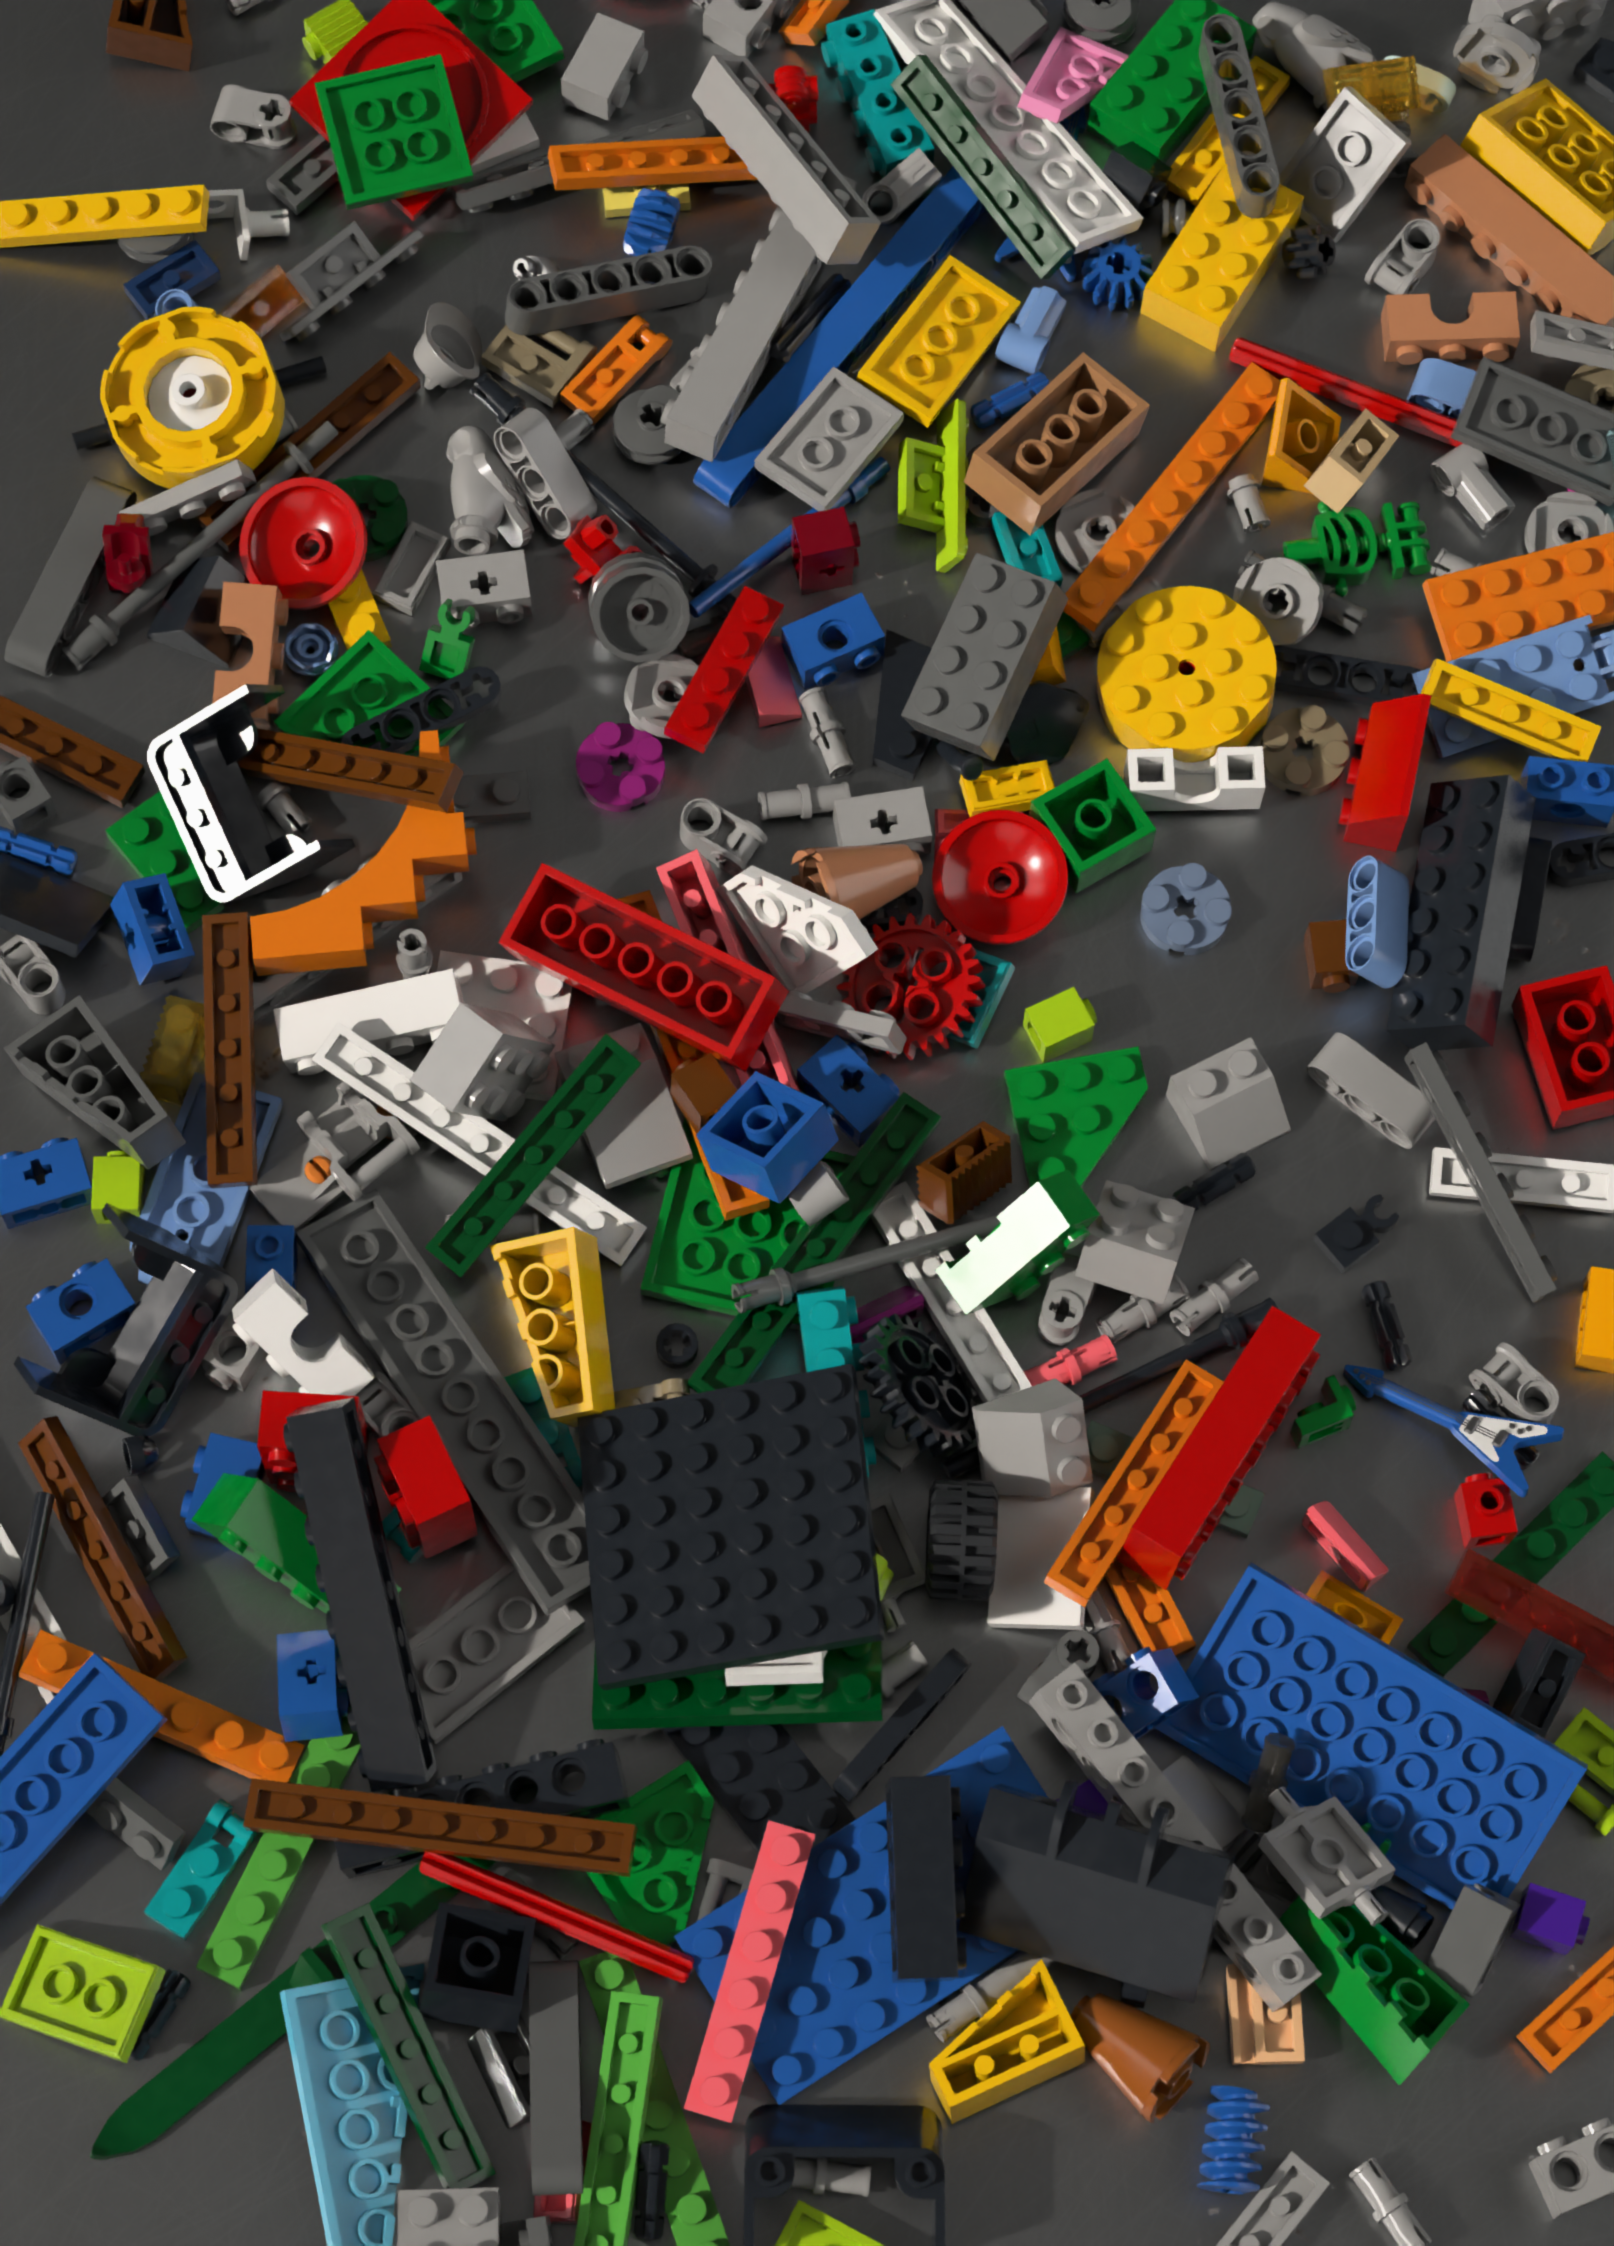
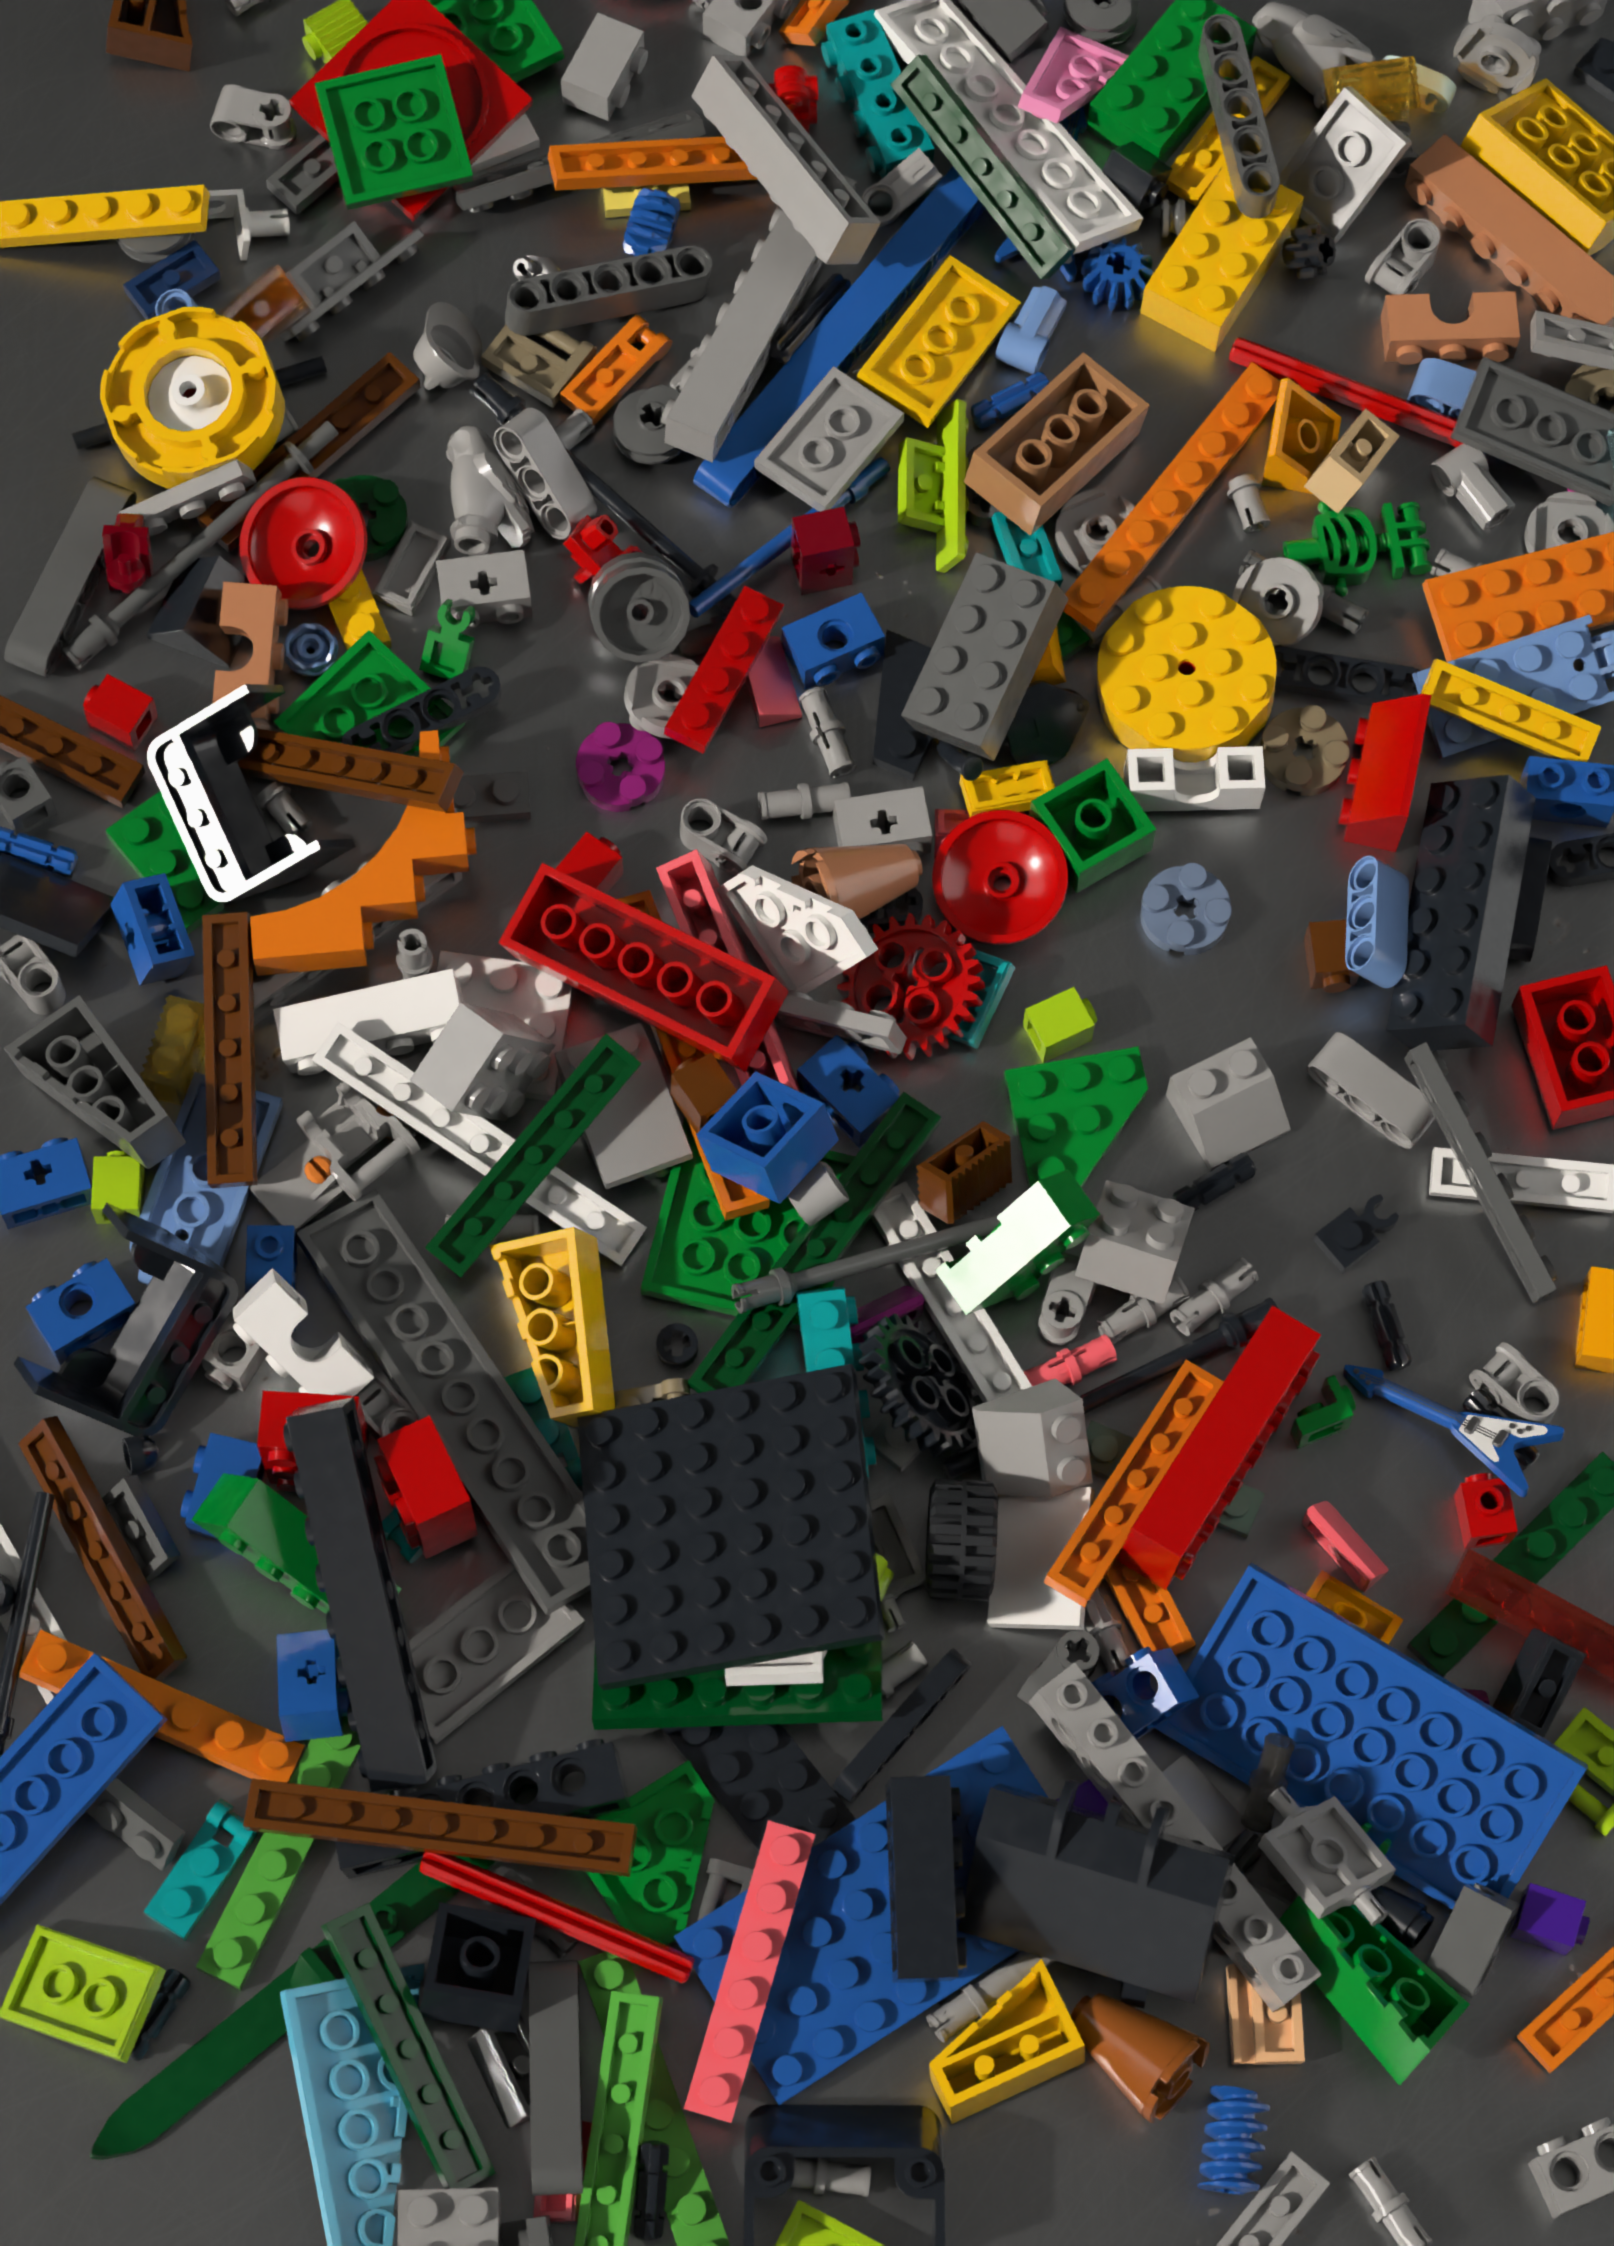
(120, 712): none -> red brick
(594, 862): none -> red brick

